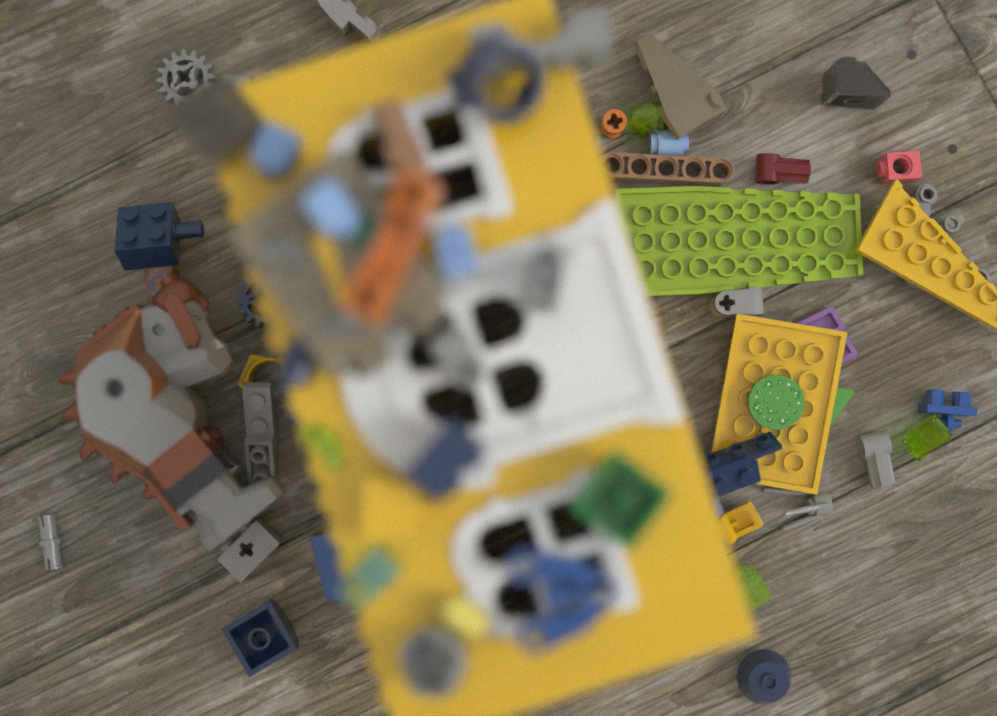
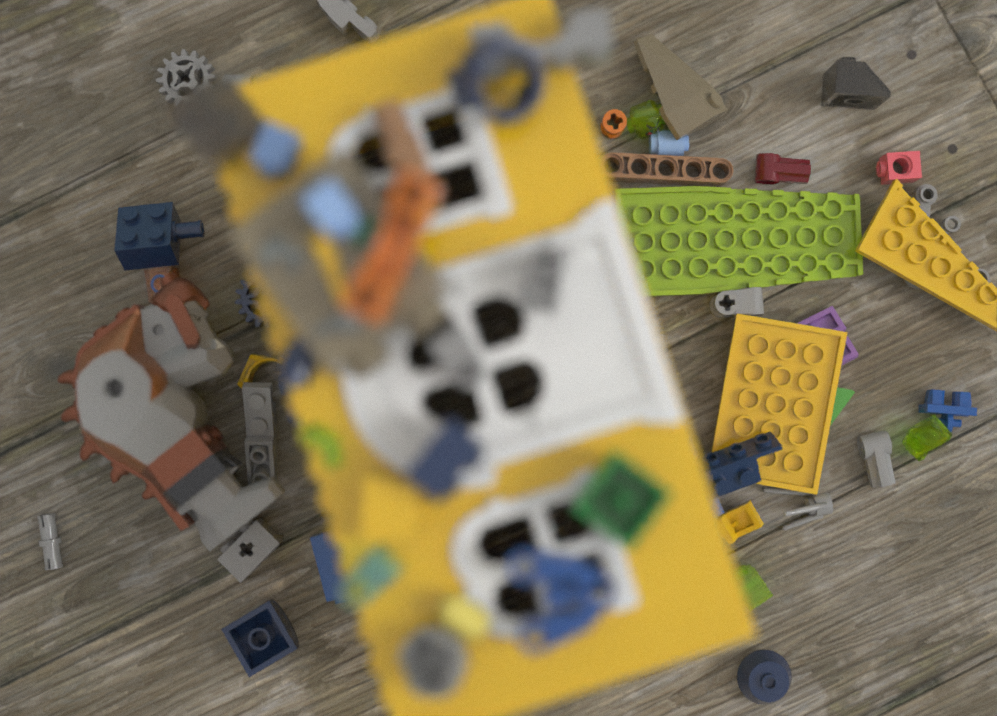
(456, 252): light blue brick -> none
(776, 401): bright green tile -> none

